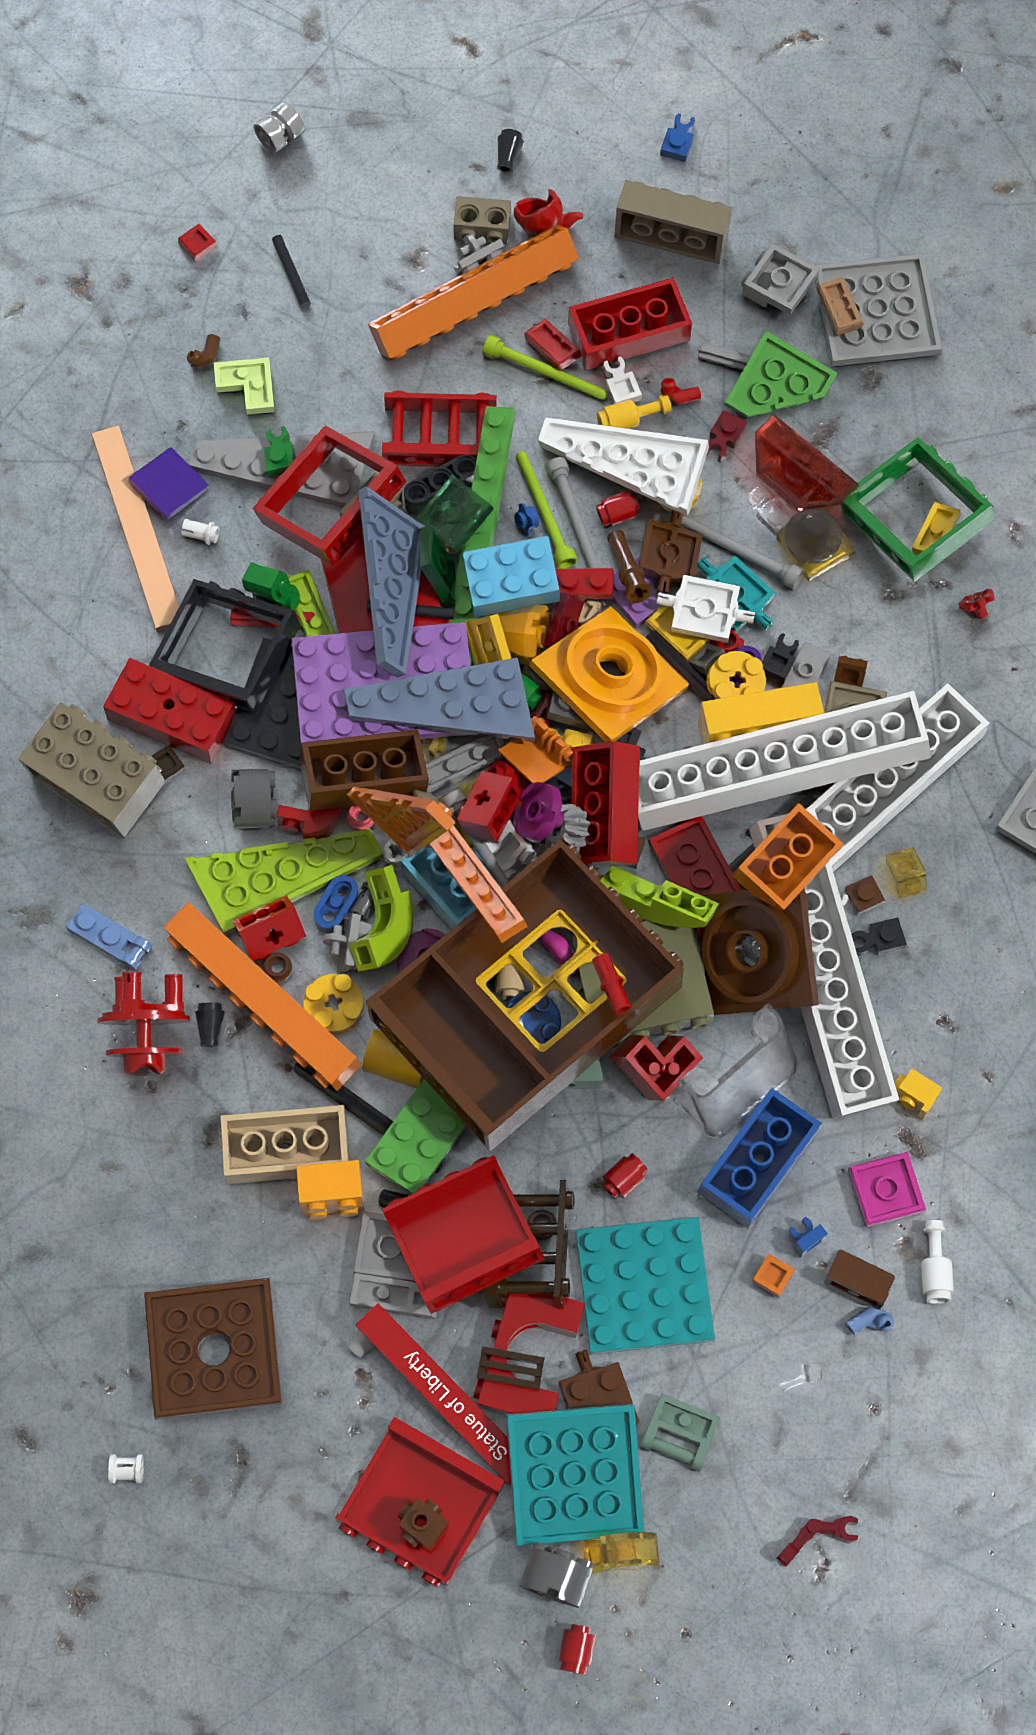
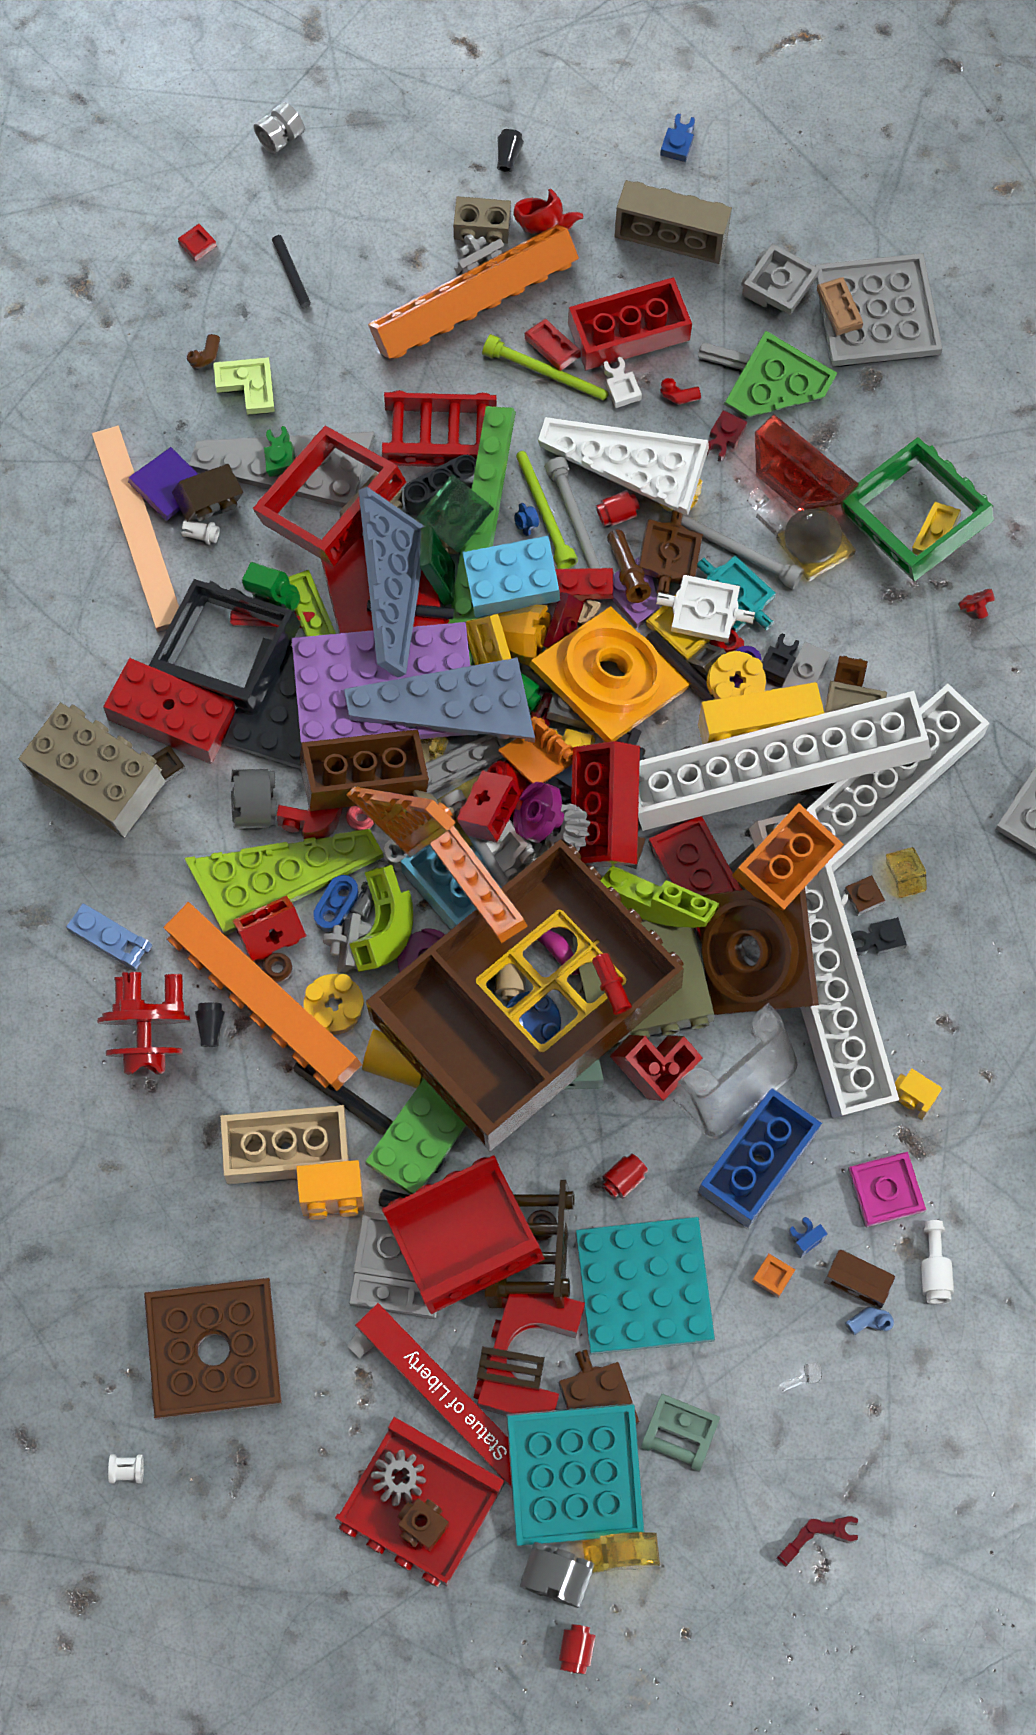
(208, 493): none -> dark brown brick
(402, 1489): none -> light grey gear
(627, 414): yellow piece -> none

